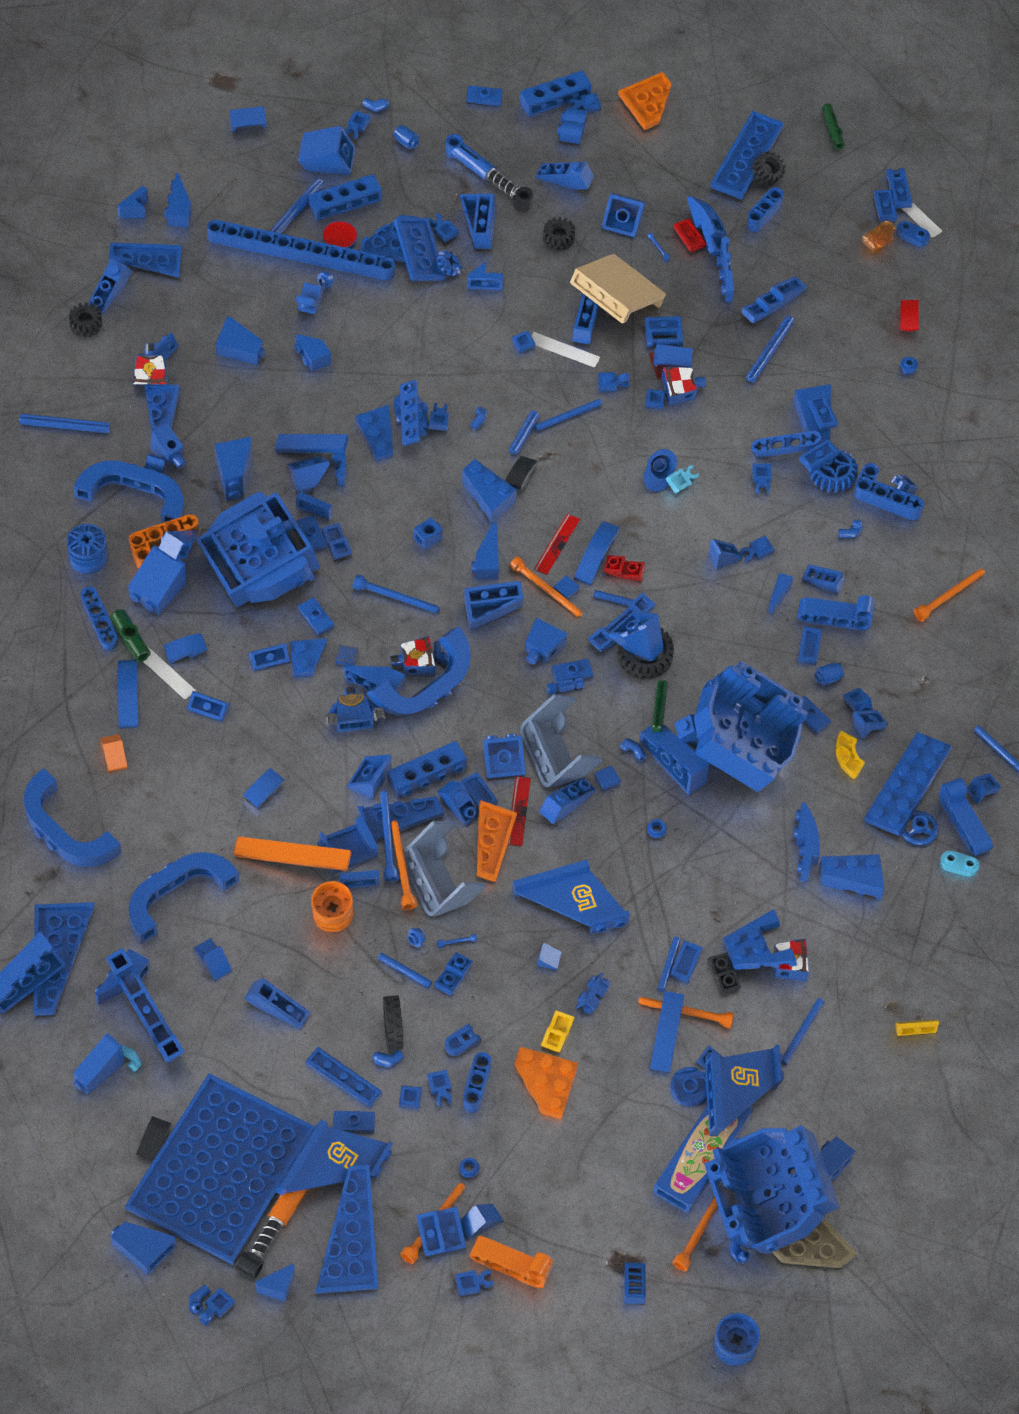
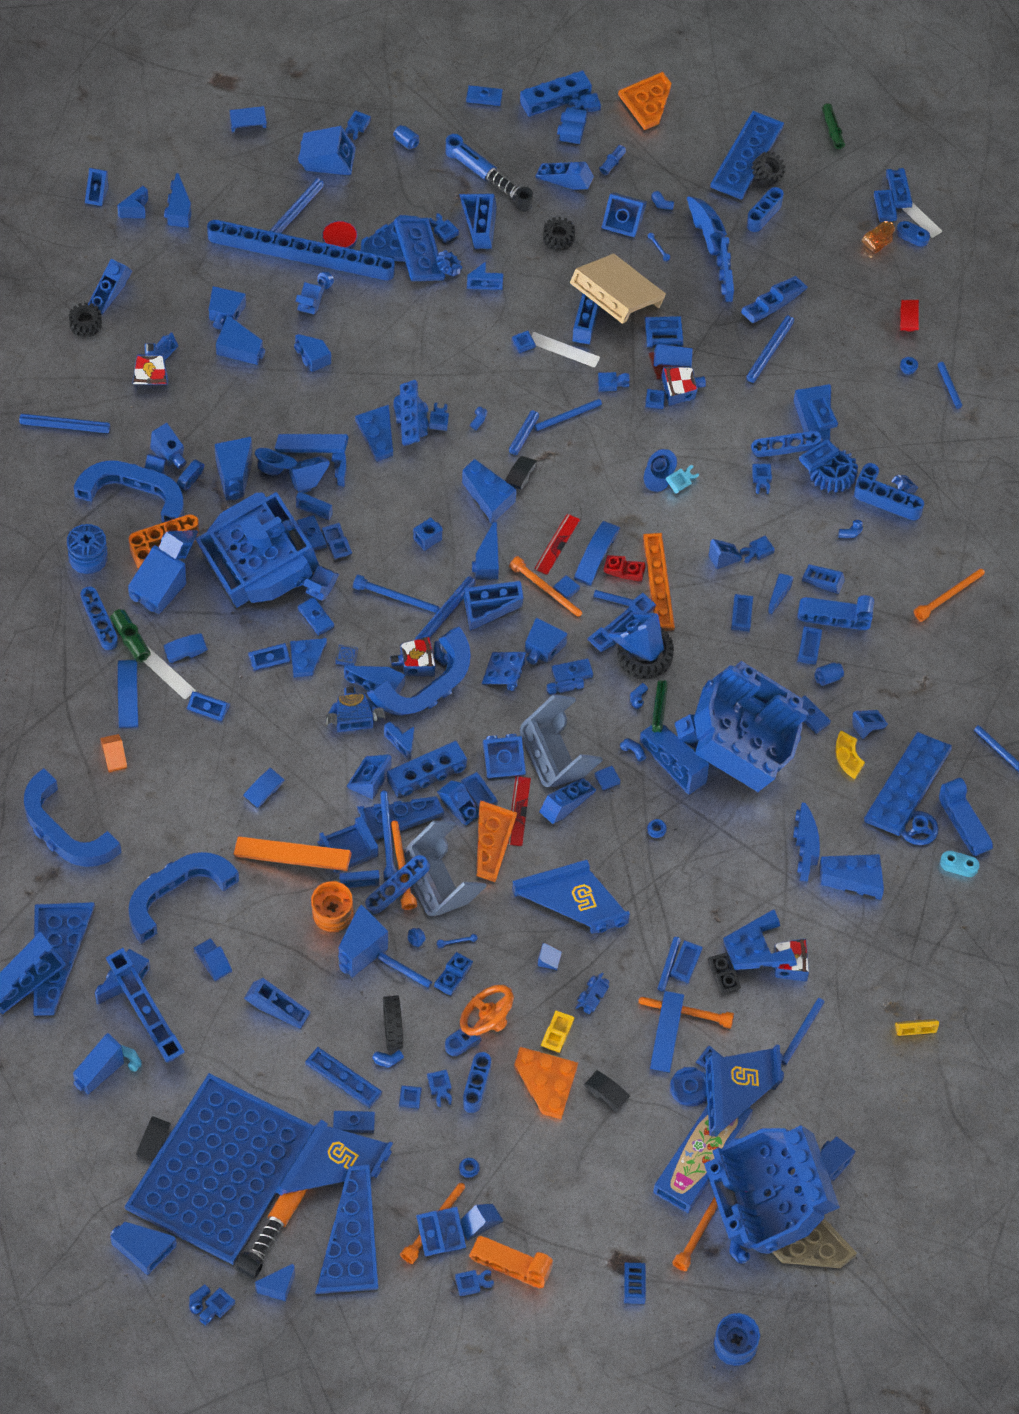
(96, 186): none -> blue slope
(151, 257): blue wing -> none
(162, 403): blue wing -> none
(190, 474): none -> blue beam
(224, 304): none -> blue torso
(273, 462): none -> blue piece
(321, 583): none -> blue brick
(345, 197): blue brick -> none
(362, 942): none -> blue slope
(376, 106): blue arm -> none
(395, 881): none -> blue beam
(402, 741): none -> blue slope
(446, 609): none -> blue axle
(490, 1014): none -> orange piece
(504, 669): none -> blue hinge
(607, 1089): none -> black slope
(612, 160): none -> blue axle
(636, 696): none -> blue arm
(658, 579): none -> orange tile
(660, 202): none -> blue arm
(689, 235): red plate -> none
(742, 612): none -> blue tile
(858, 700): blue bracket -> none
(950, 386): none -> blue bar
(982, 786): blue bracket -> none

